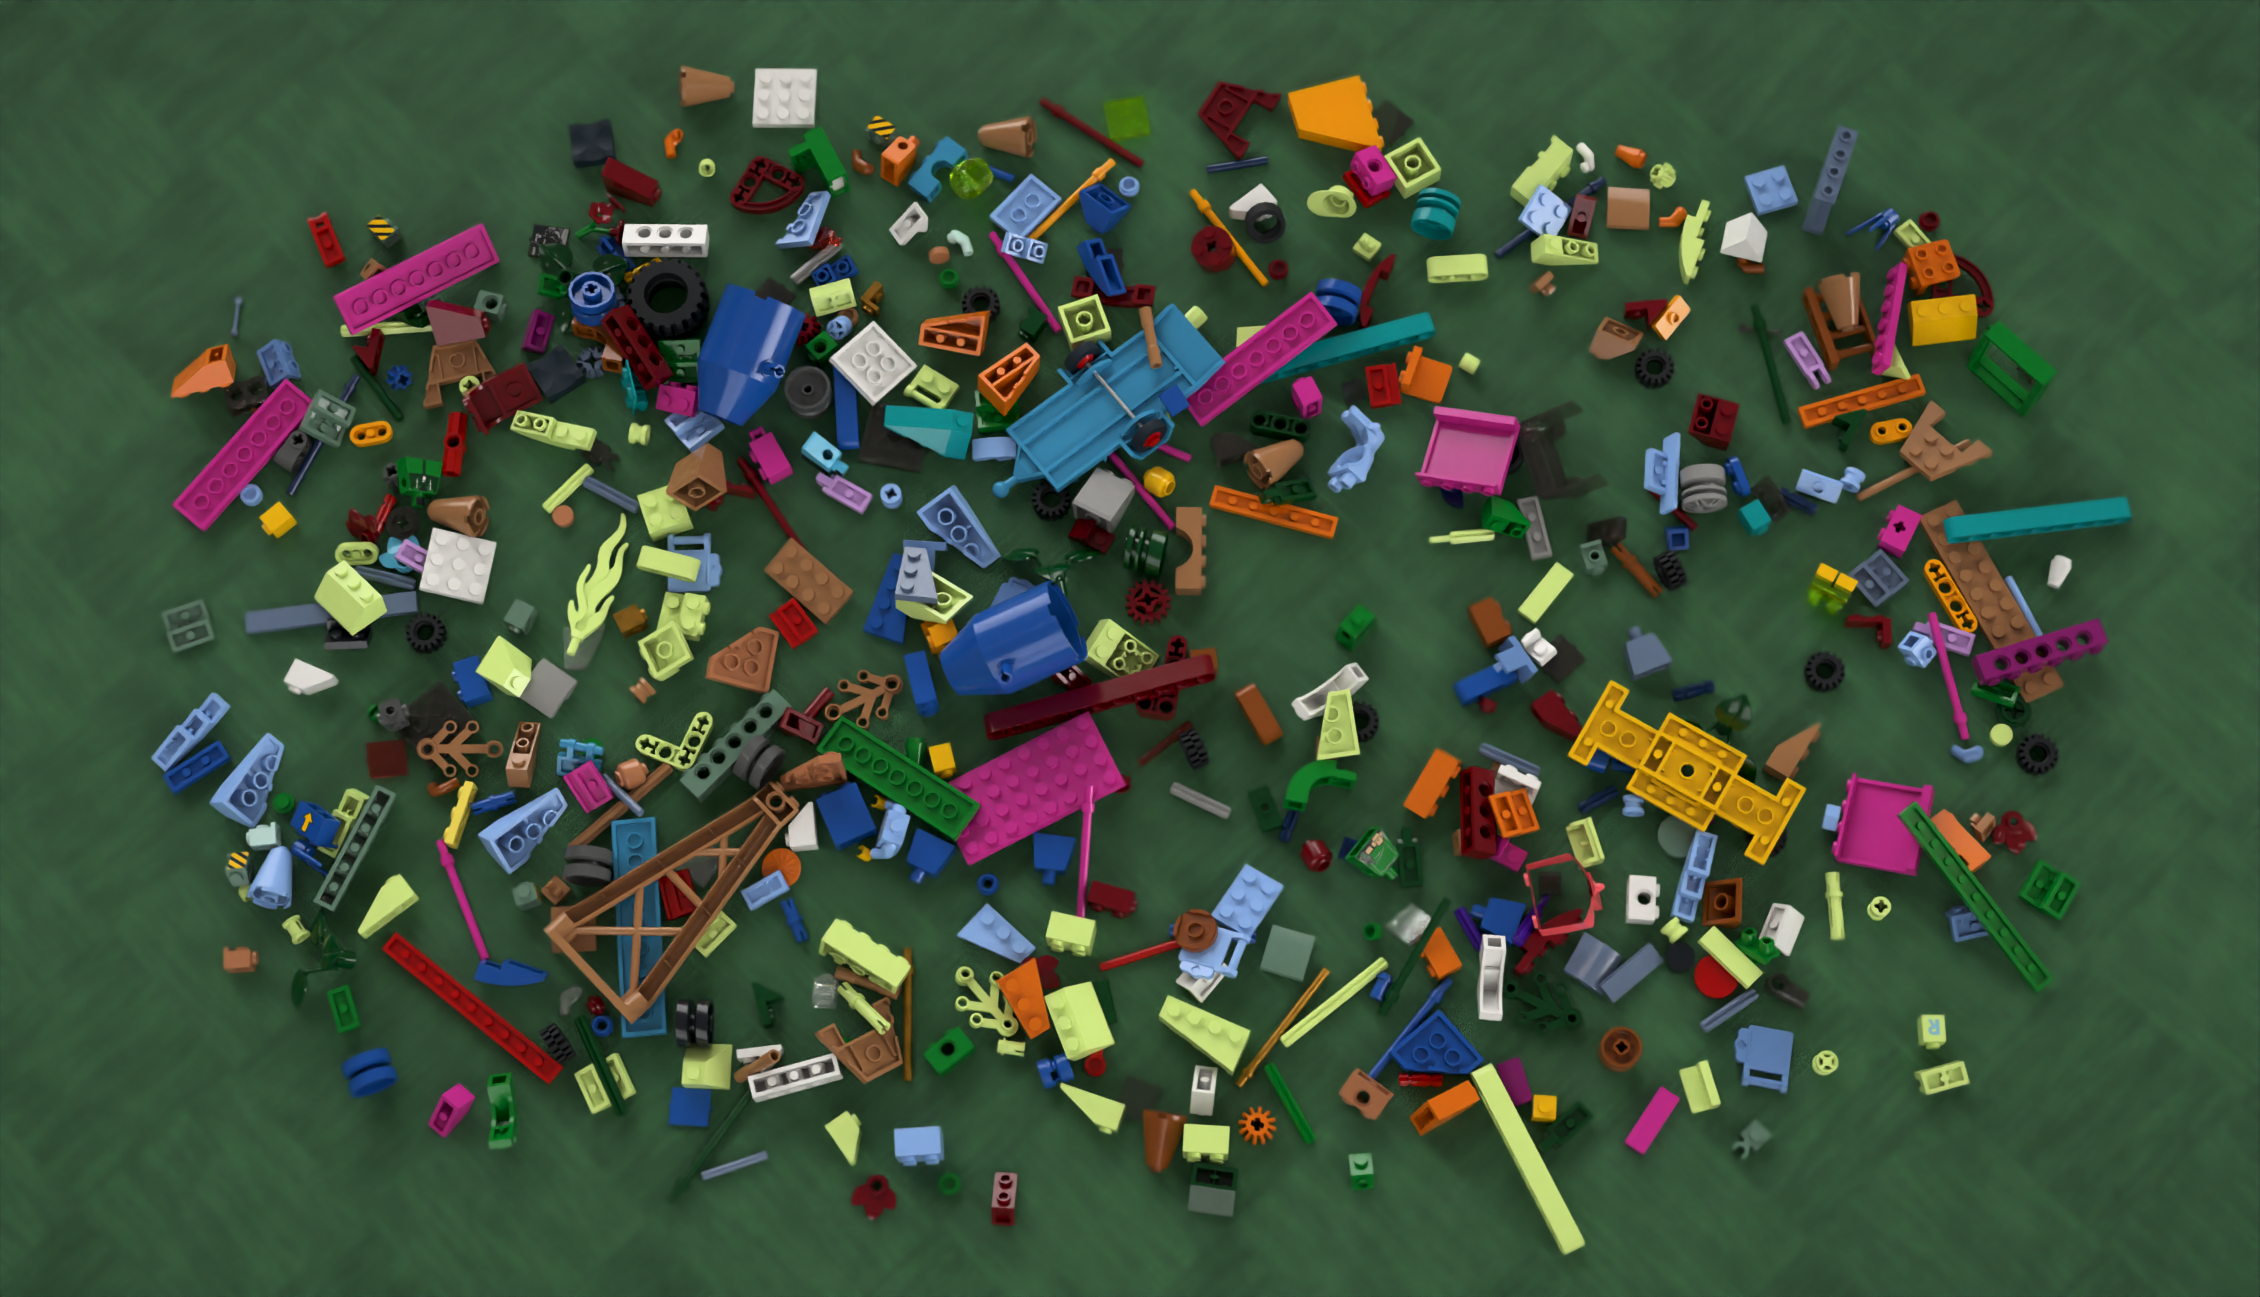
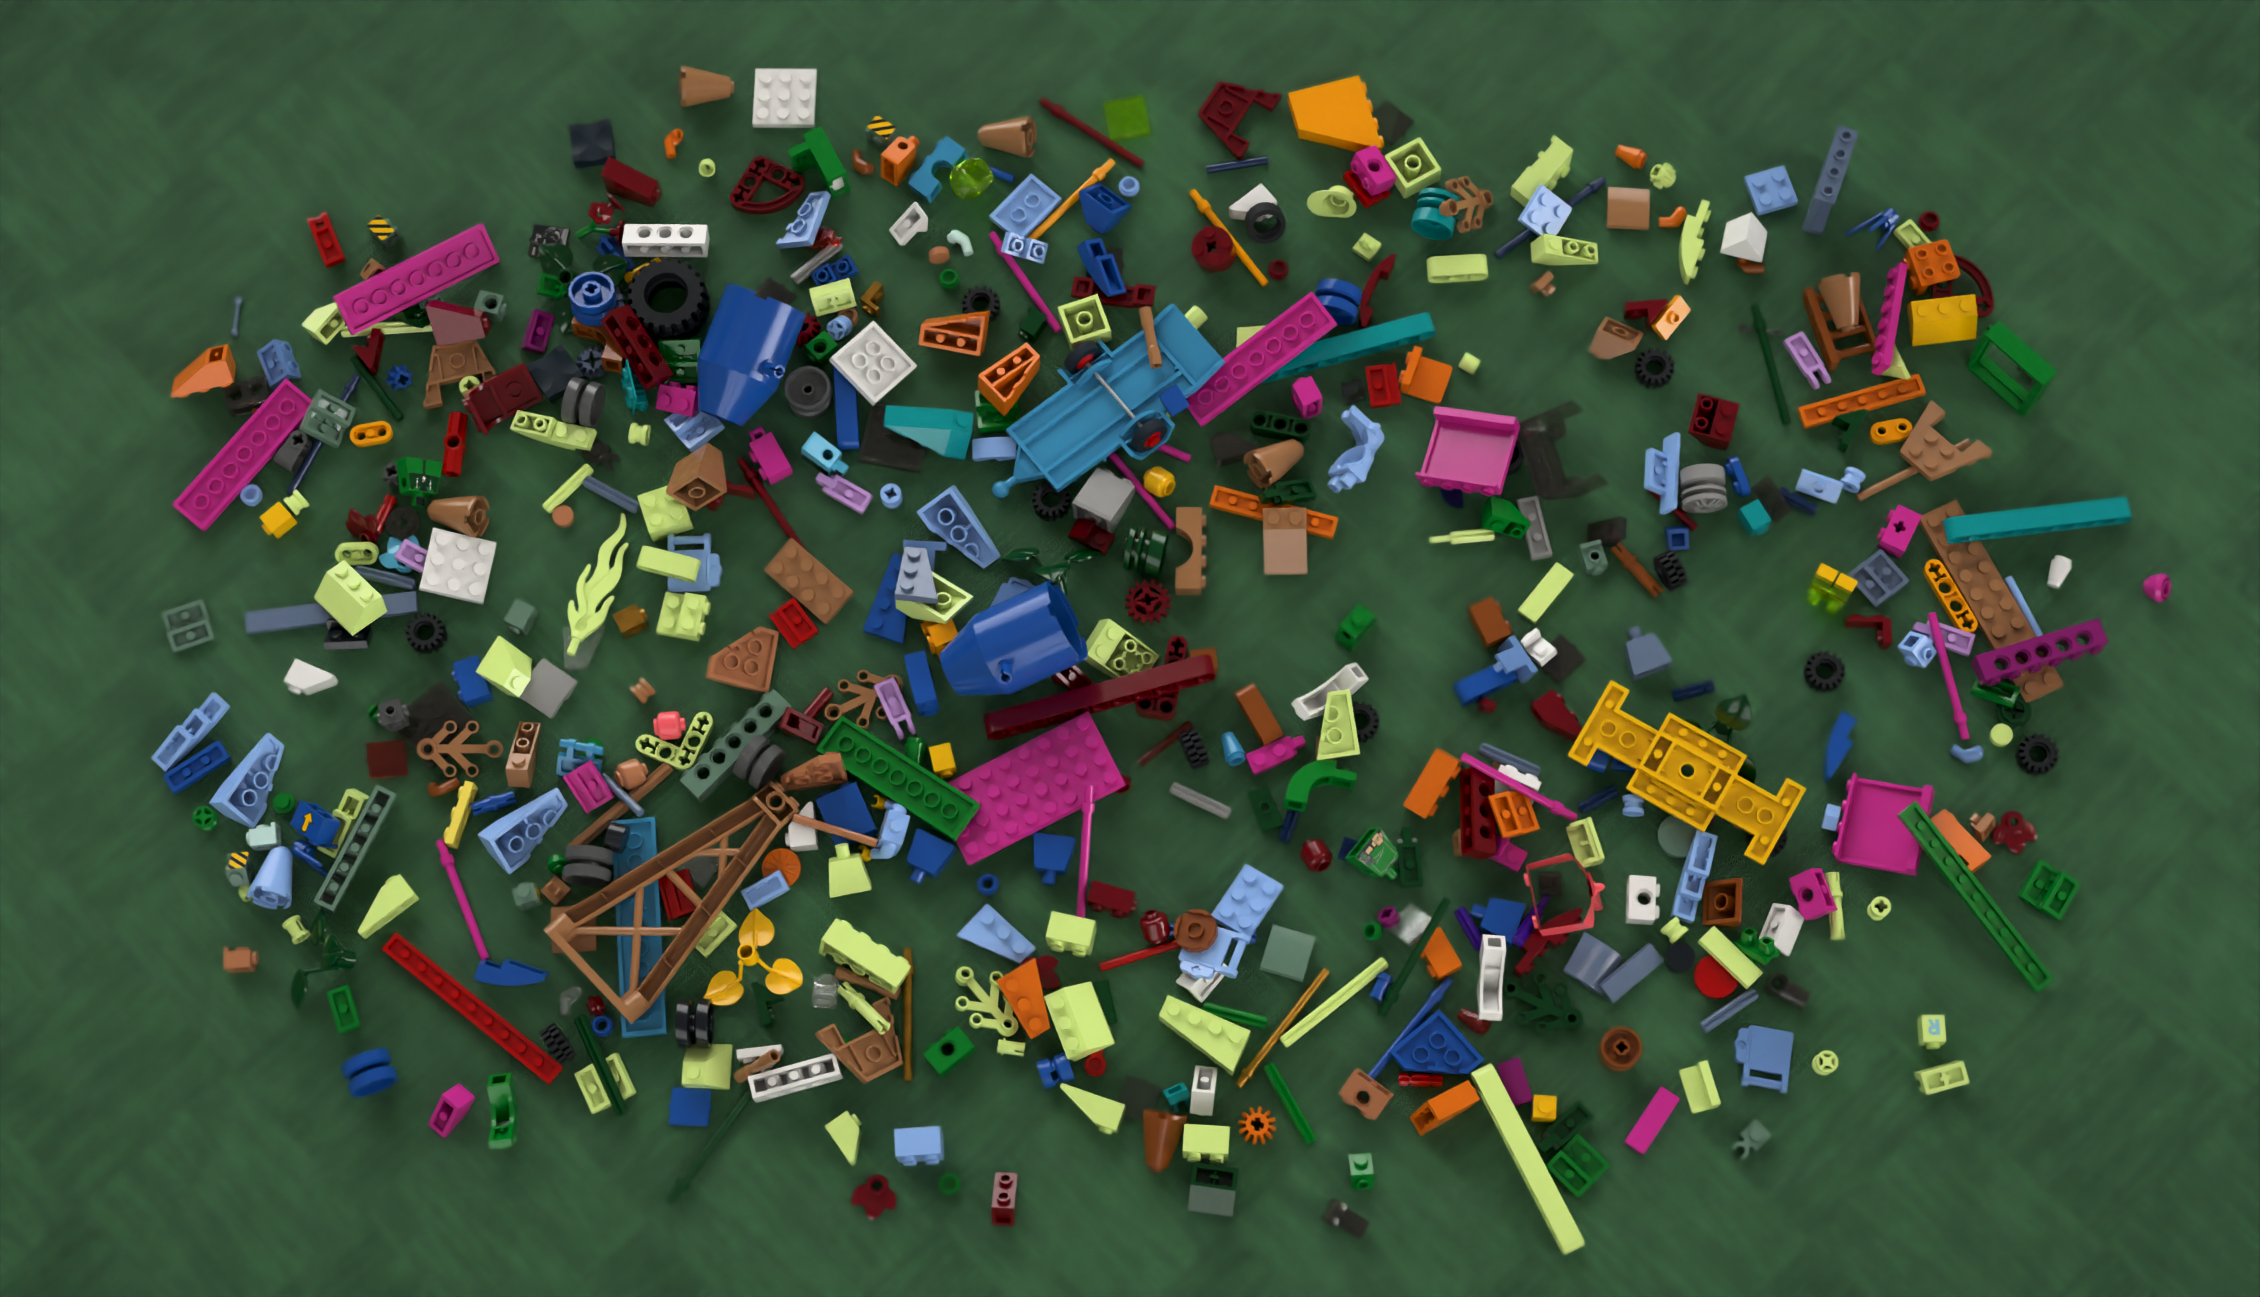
(200, 816): none -> green wheel
(296, 502): none -> yellowish green wheel
(324, 323): none -> yellowish green slope
(556, 863): none -> green plate
(583, 402): none -> dark grey wheel
(617, 837): none -> black piece
(665, 651): yellowish green plate -> none
(669, 725): none -> coral head
(734, 1165): sand blue bar -> none
(783, 976): none -> yellow plant
(794, 920): blue pin -> none
(835, 830): none -> nougat bar
(847, 873): none -> yellowish green torso
(894, 705): none -> lavender hinge
(934, 384): yellowish green plate -> none
(1155, 926): none -> dark red head
(1176, 1094): none -> teal tile
(1232, 749): none -> dark azure cone
(1236, 1015): none -> green axle
(1274, 754): none -> dark pink hinge
(1285, 541): none -> medium nougat slope
(1340, 1215): none -> clear smoke piece
(1388, 917): none -> magenta bush
(1472, 1020): none -> clear red cone
(1482, 198): none -> medium nougat plant
(1554, 806): none -> dark pink bar
(1578, 1165): none -> green slope
(1581, 216): dark red slope -> none
(1588, 155): white arm -> none
(1787, 754): medium nougat slope -> none
(1822, 900): none -> dark pink brick
(1837, 744): none -> blue slope
(1964, 924): medium blue bracket -> none
(2157, 587): none -> dark pink cone

